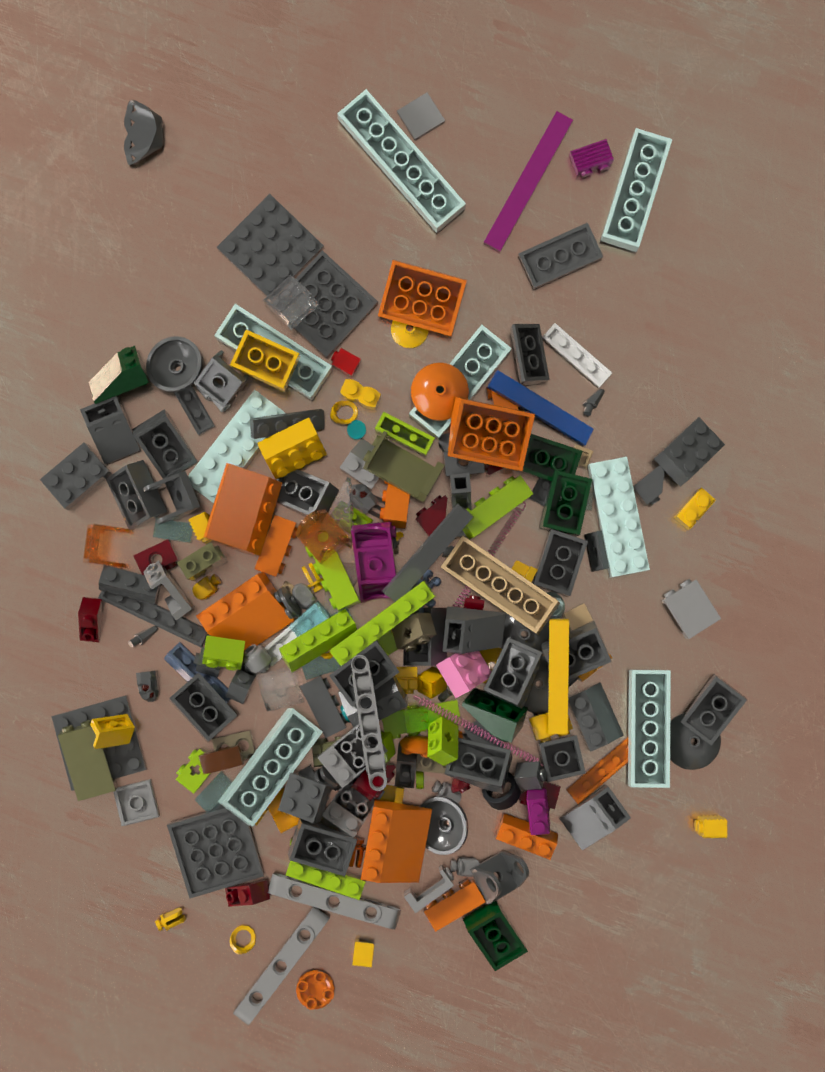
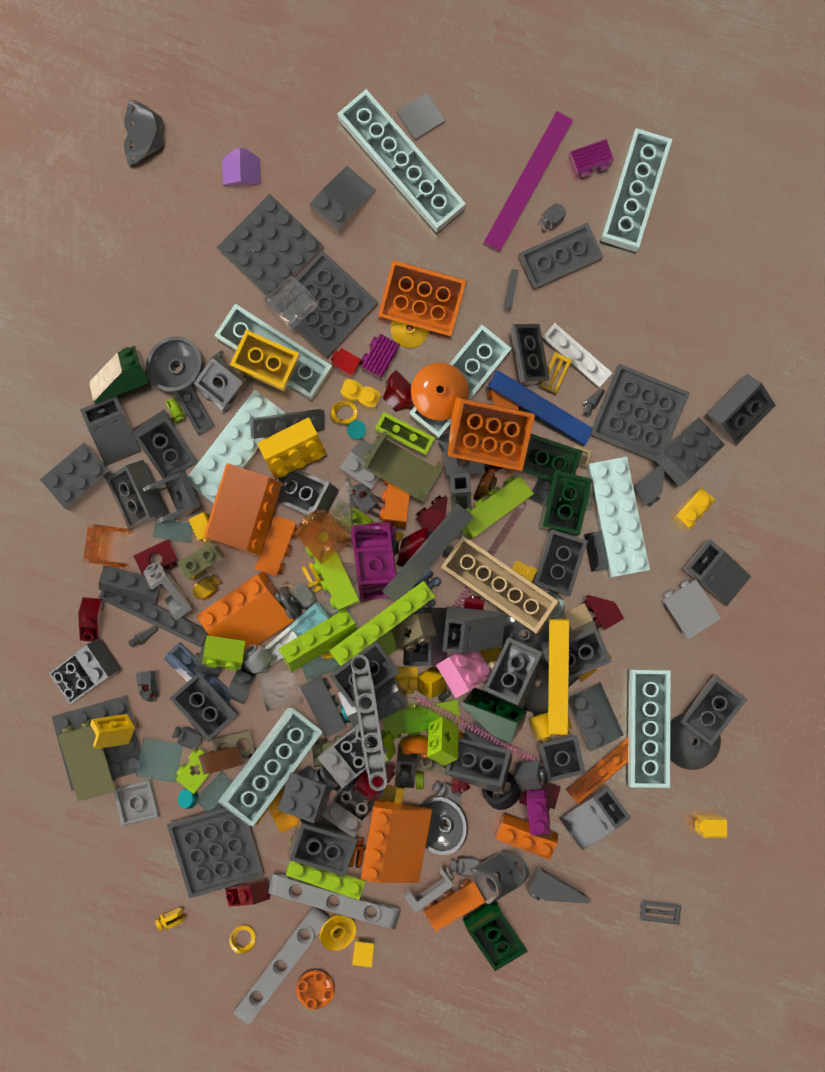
(84, 671): none -> dark grey slope
(159, 760): none -> clear light blue tile
(175, 410): none -> lime pin
(187, 737): none -> dark grey arm
(187, 799): none -> teal tile
(241, 168): none -> medium lavender slope
(342, 199): none -> dark grey slope
(342, 937): none -> yellow dish
(380, 356): none -> magenta brick
(398, 392): none -> dark red slope
(410, 545): none -> dark red slope
(486, 482): none -> reddish brown slope
(511, 289): none -> dark grey tile
(551, 888): none -> dark grey slope
(552, 216): none -> flat silver arm
(562, 358): none -> yellow tile
(605, 611): none -> dark red slope
(639, 412): none -> dark grey plate
(660, 904): none -> dark grey tile
(717, 572): none -> dark grey slope
(742, 409): none -> dark grey slope

